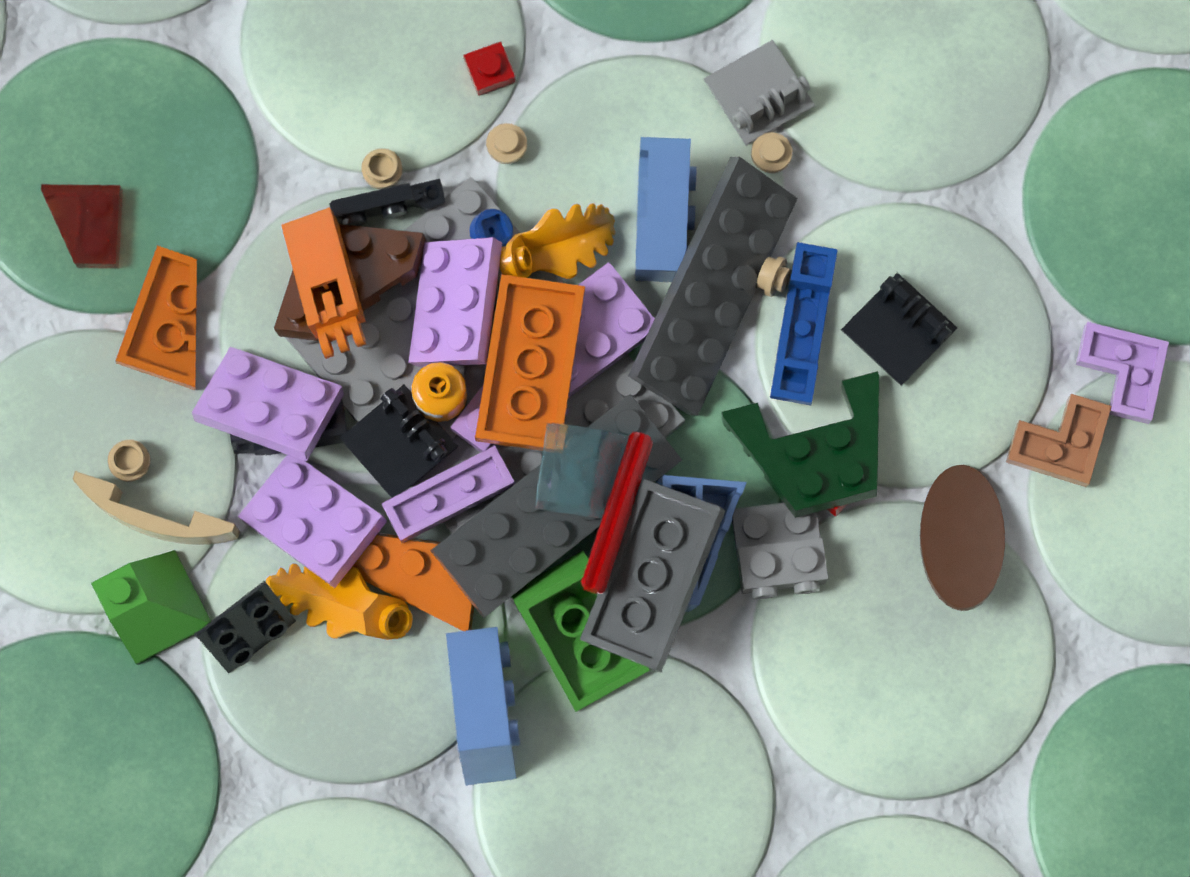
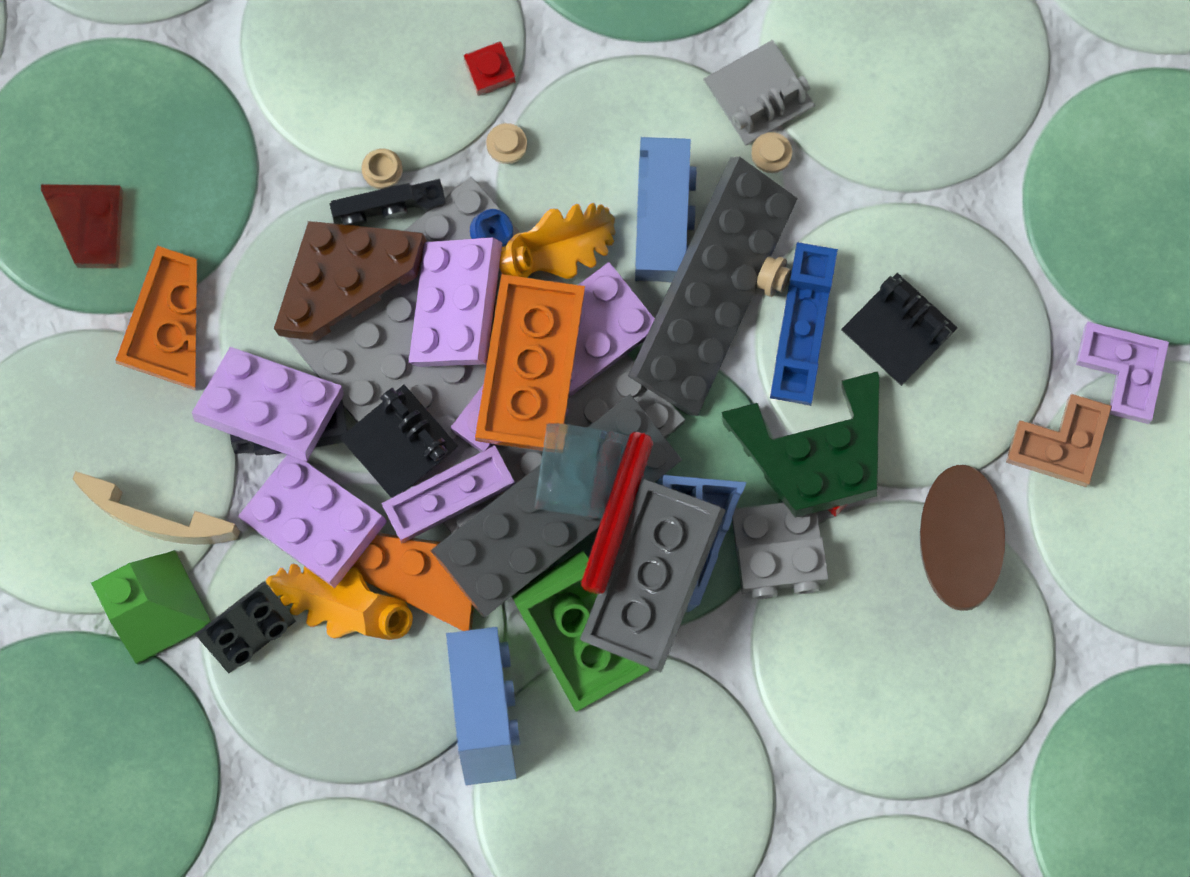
(129, 460): tan plate -> none
(317, 260): orange hinge -> none
(439, 405): light orange head -> none

